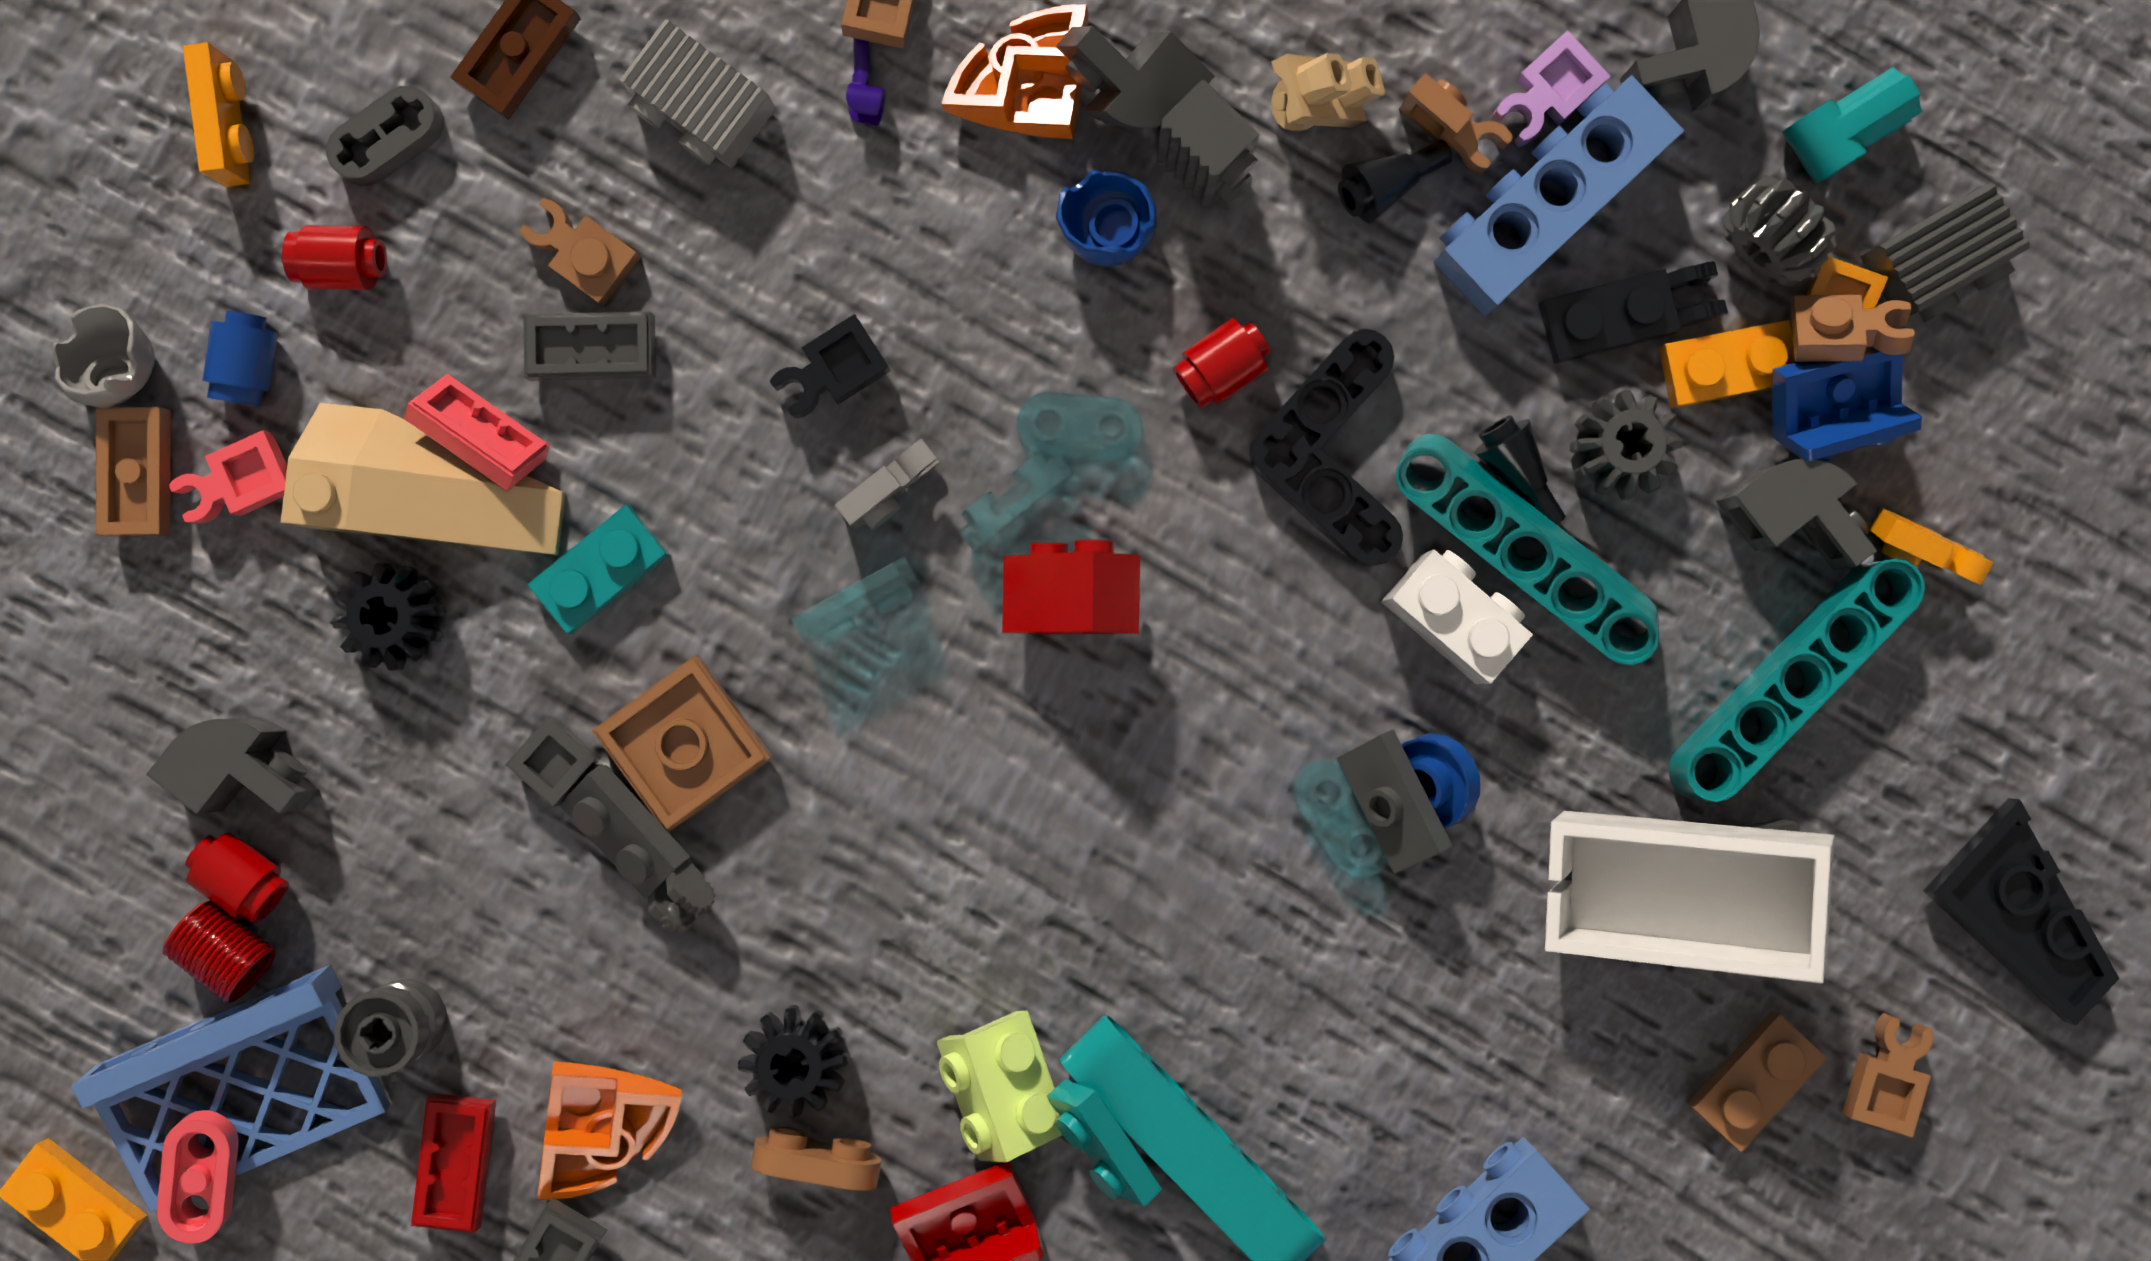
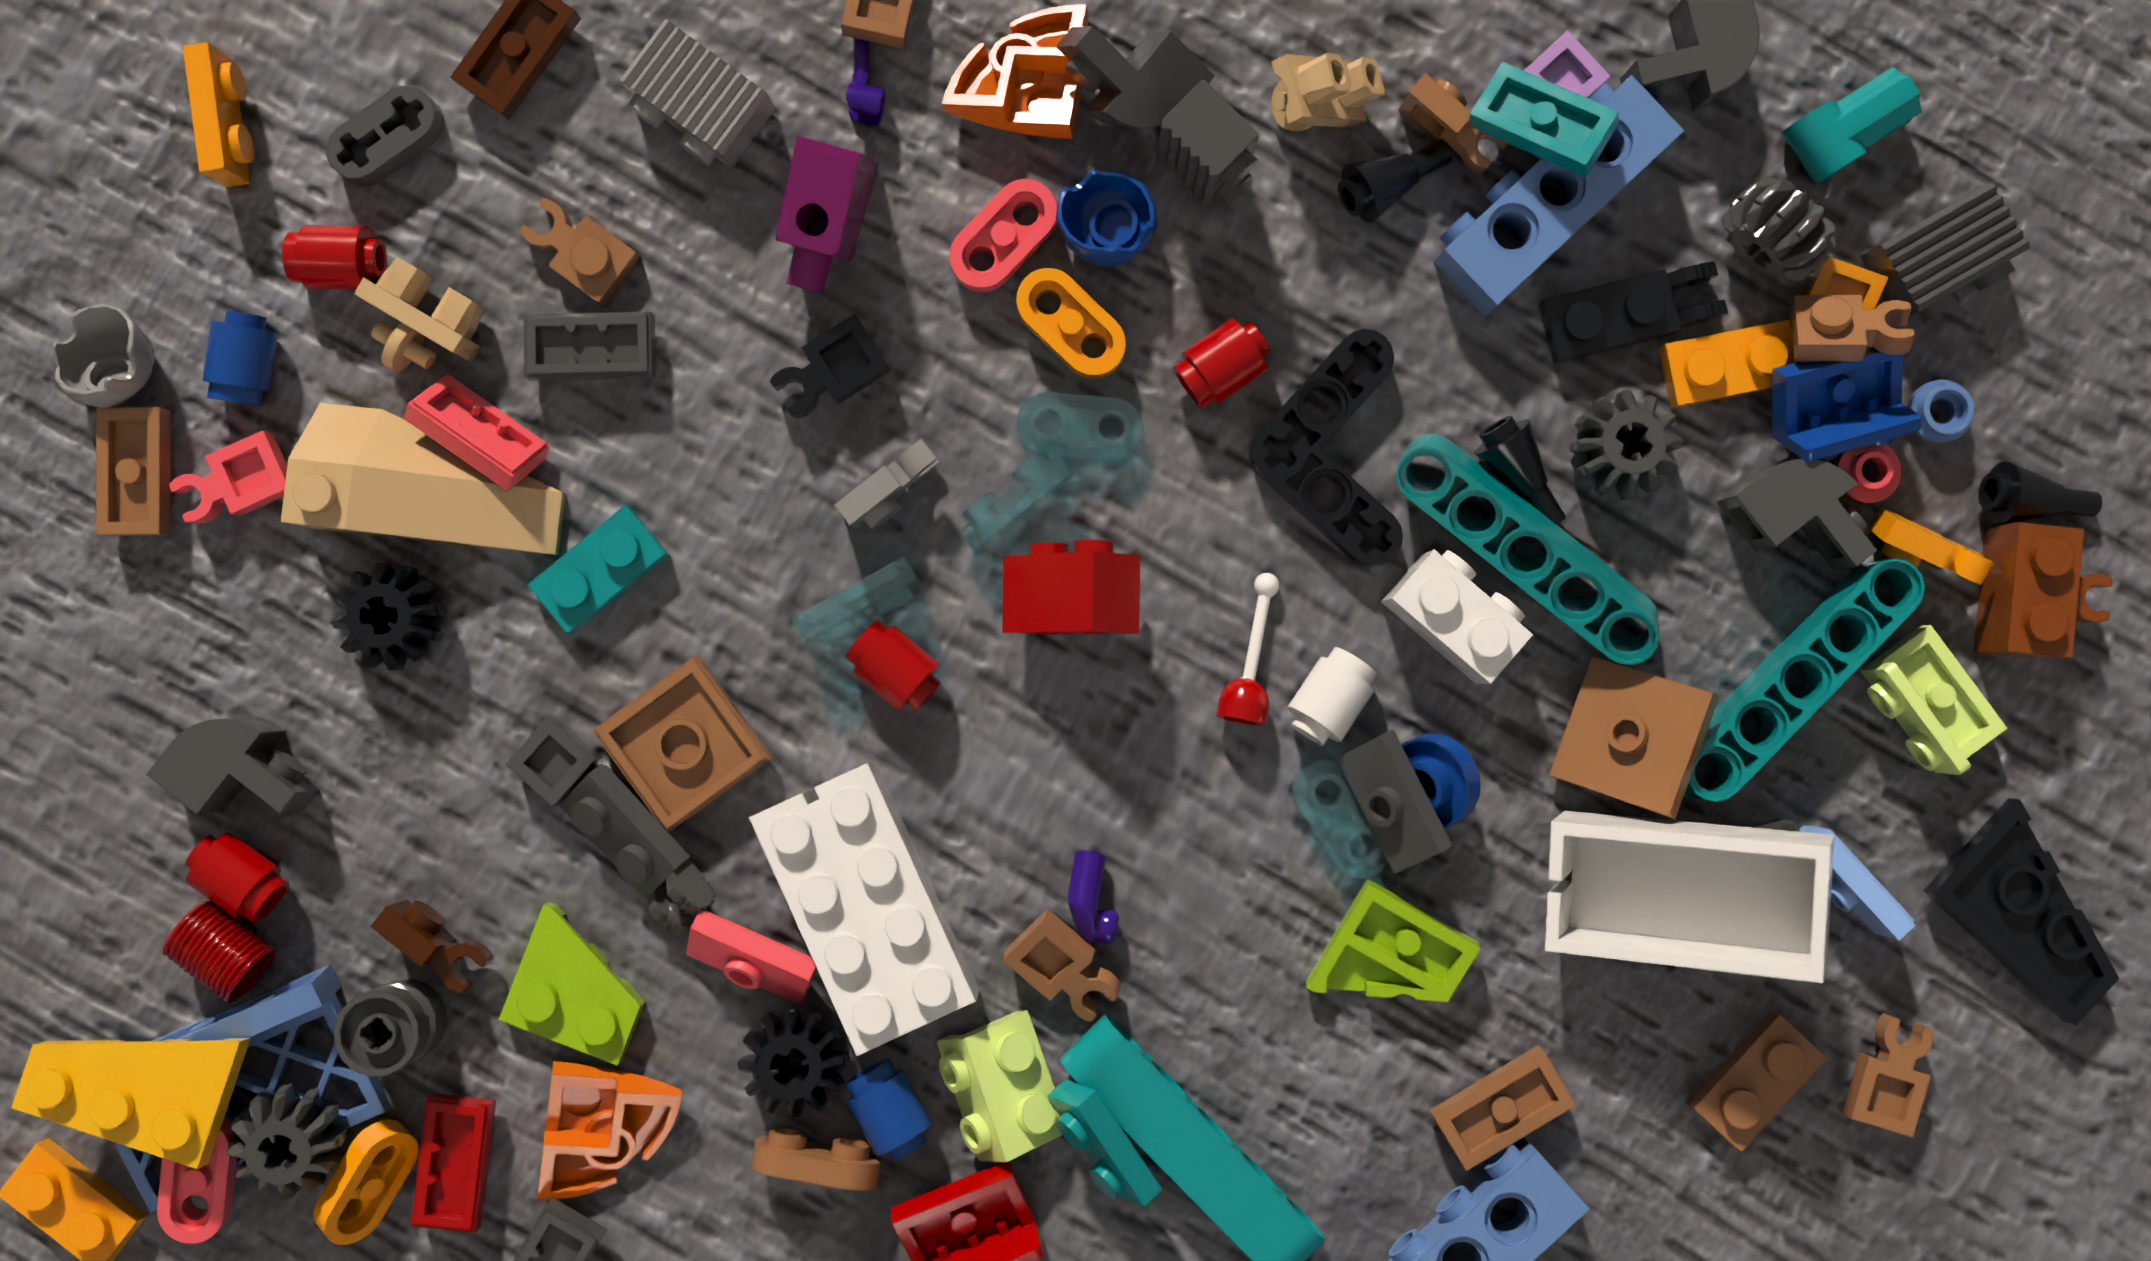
(136, 1093): none -> yellow wing
(271, 1160): none -> dark grey gear
(366, 1182): none -> light orange plate
(398, 296): none -> tan hips
(420, 935): none -> reddish brown plate
(571, 992): none -> lime wing
(750, 958): none -> coral plate
(818, 182): none -> magenta torso
(865, 907): none -> white piece
(888, 1110): none -> blue brick
(894, 666): none -> red brick
(1001, 236): none -> coral plate
(1058, 959): none -> medium nougat plate
(1072, 324): none -> light orange plate
(1085, 896): none -> dark purple arm
(1243, 698): none -> hinge
(1332, 697): none -> white brick
(1393, 950): none -> lime wing
(1502, 1107): none -> medium nougat plate
(1544, 119): none -> teal plate
(1634, 736): none -> medium nougat plate
(1859, 890): none -> light blue plate
(1888, 477): none -> coral plate
(1932, 701): none -> yellowish green bracket
(1957, 405): none -> medium blue plate
(2018, 494): none -> black cone
(2034, 592): none -> dark orange brick

